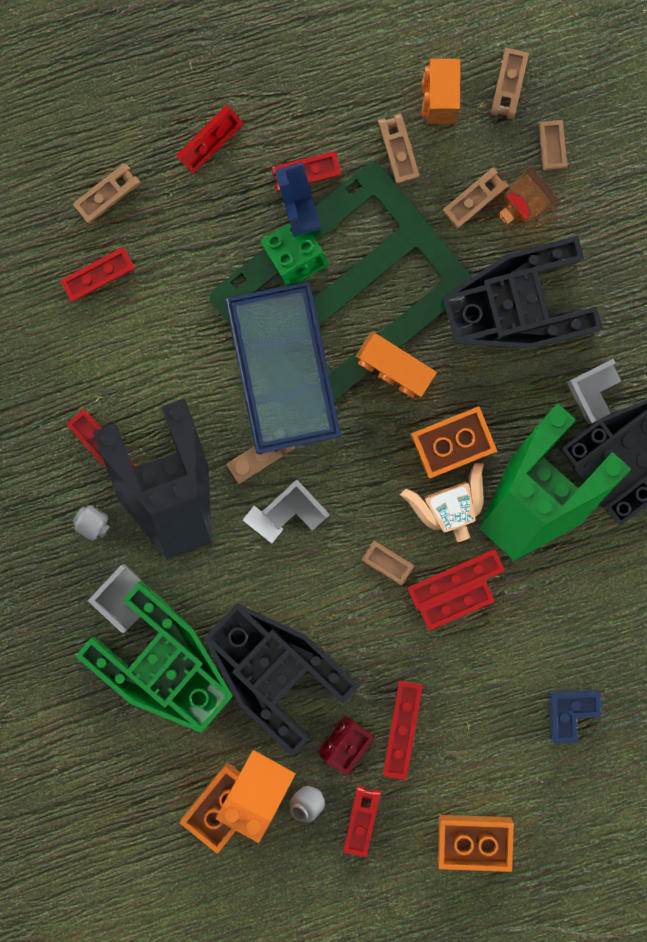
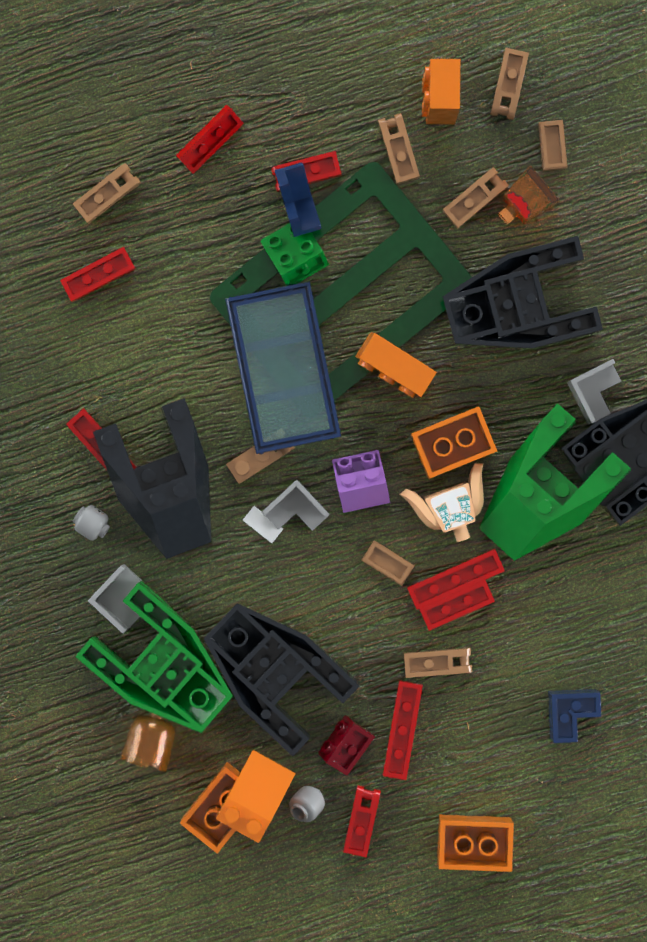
(149, 742): none -> clear orange cylinder
(361, 481): none -> medium lavender slope
(436, 662): none -> medium nougat plate

